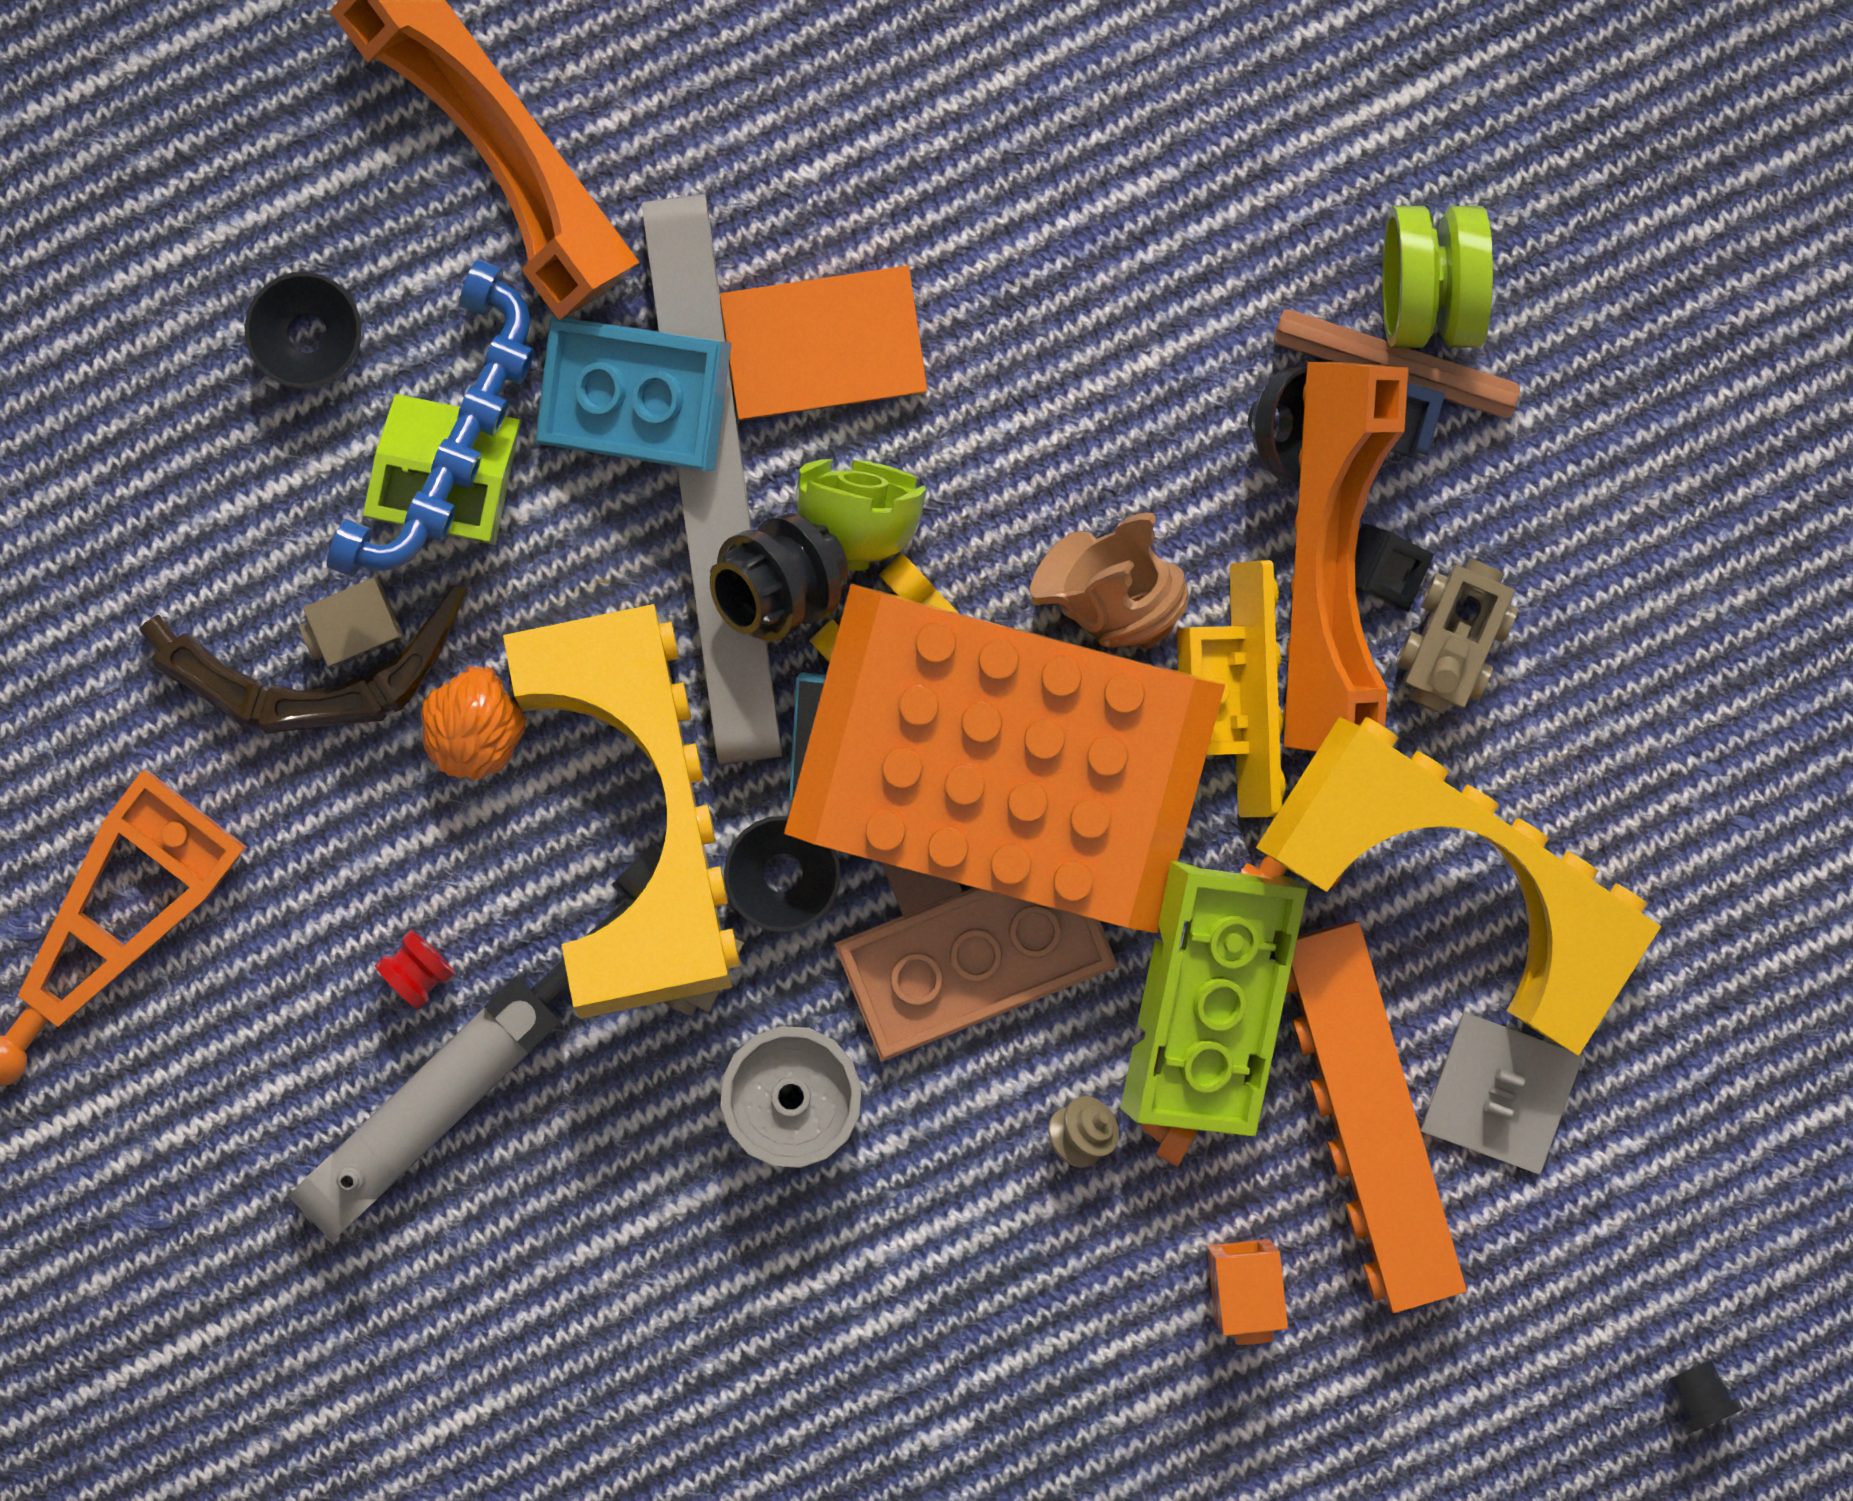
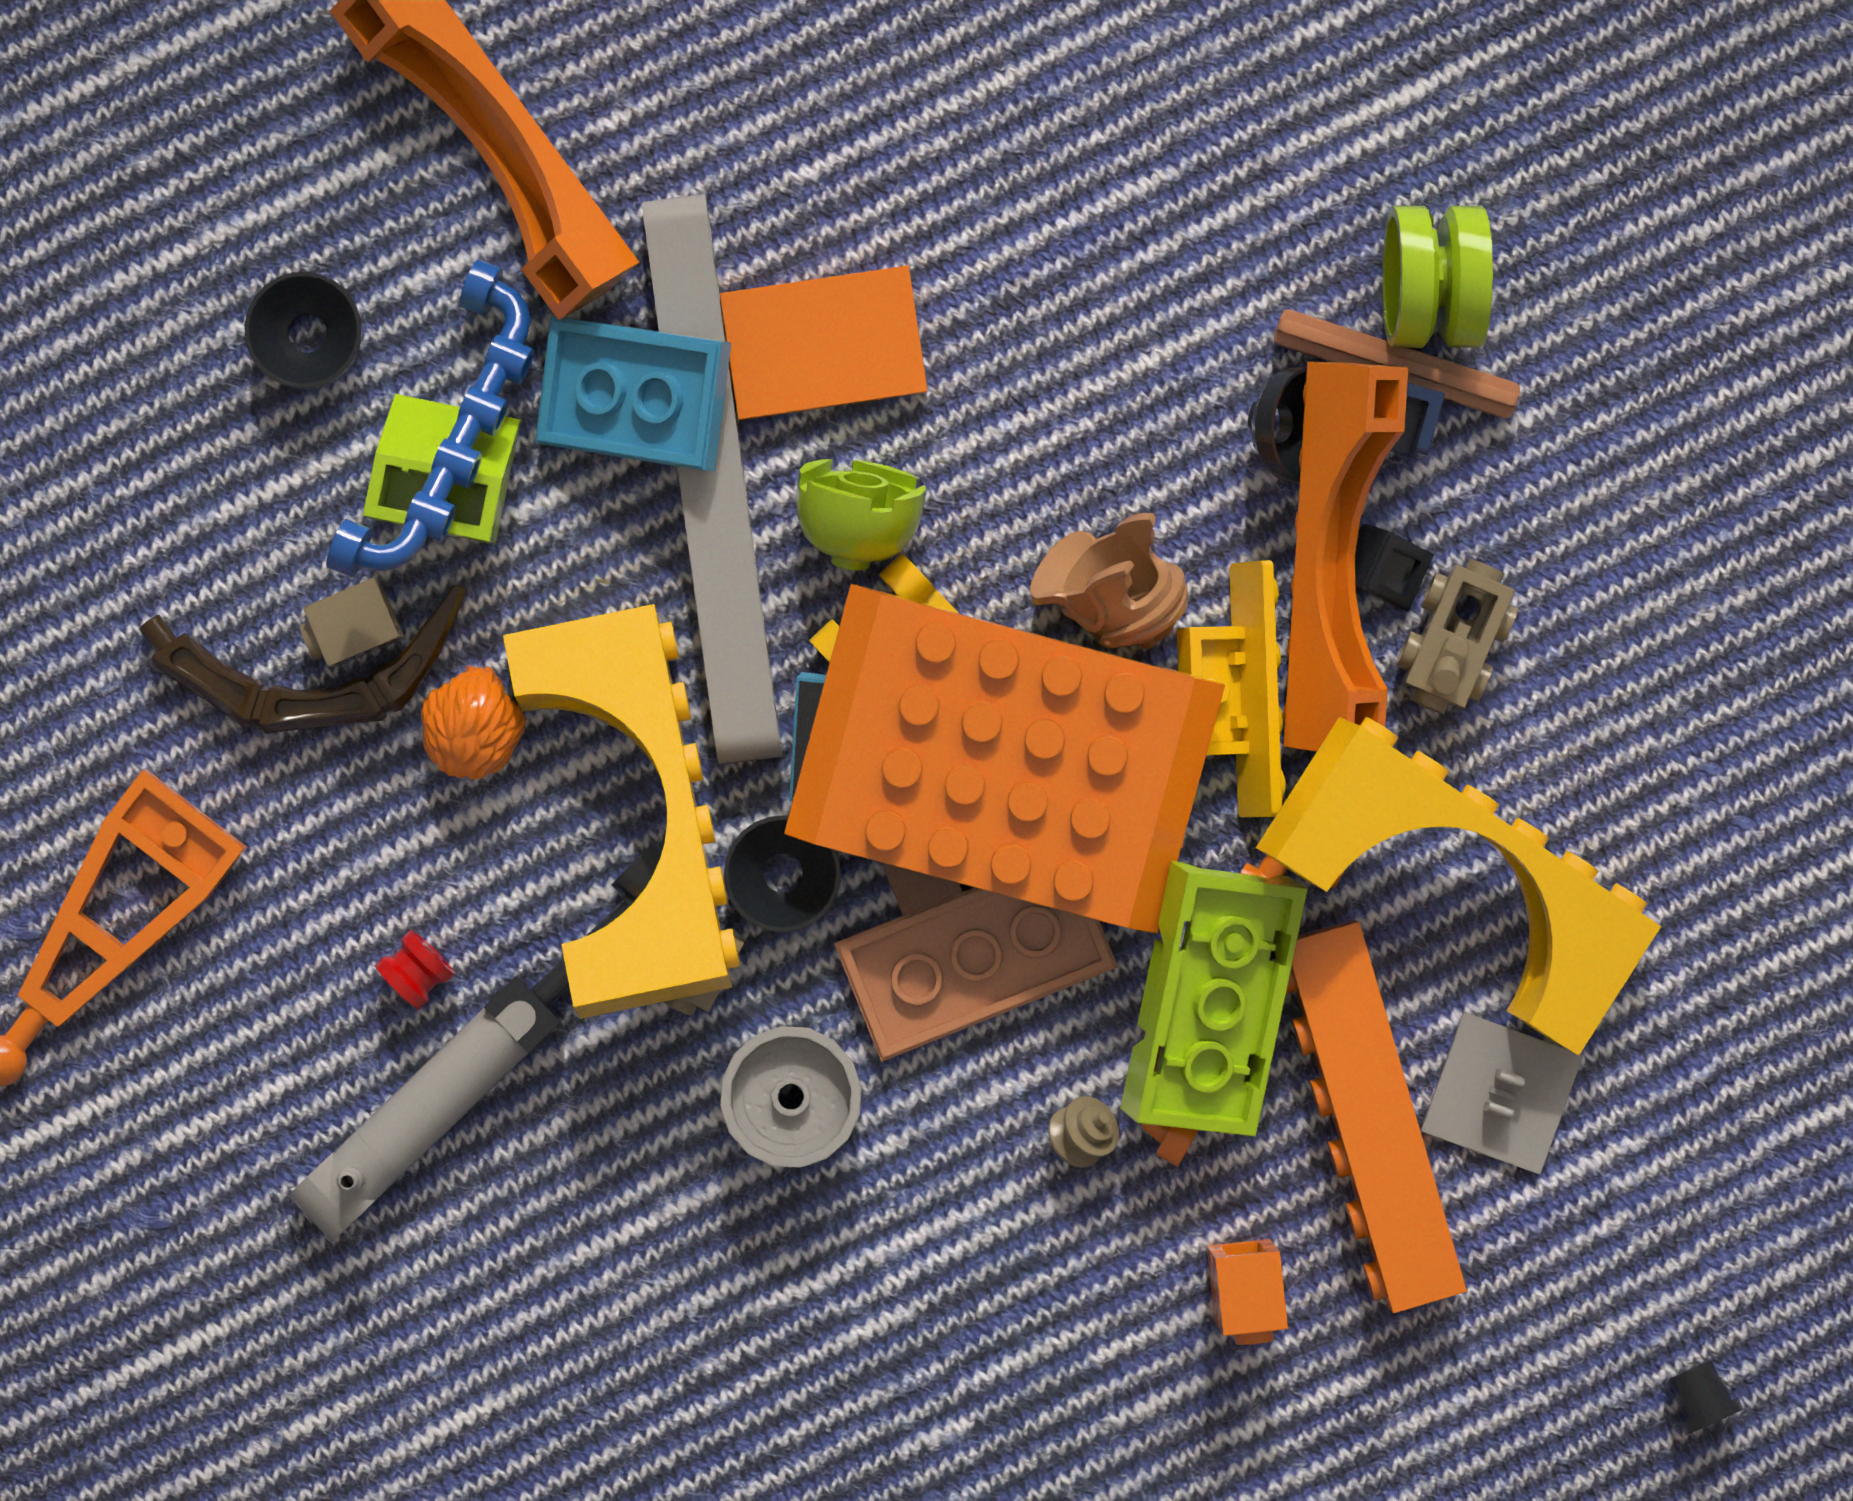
(778, 577): black piece -> none

